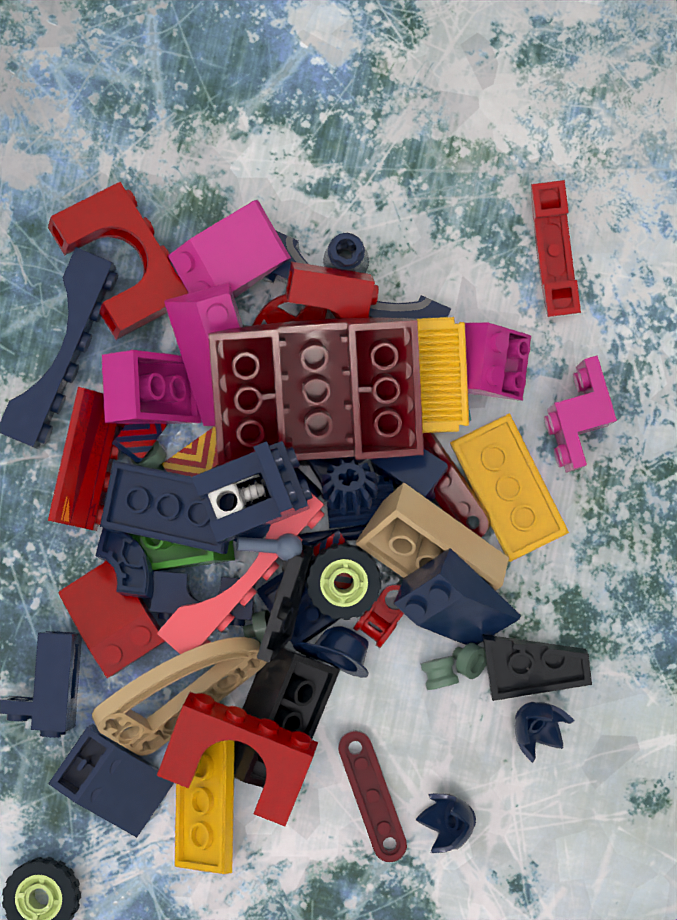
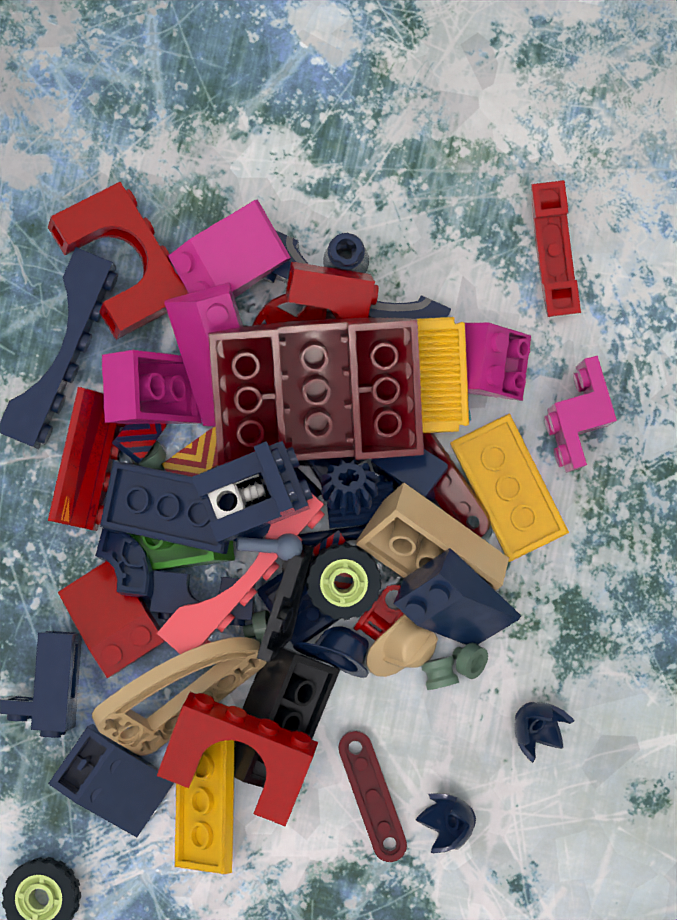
(400, 648): none -> tan piece
(533, 667): black wing -> none

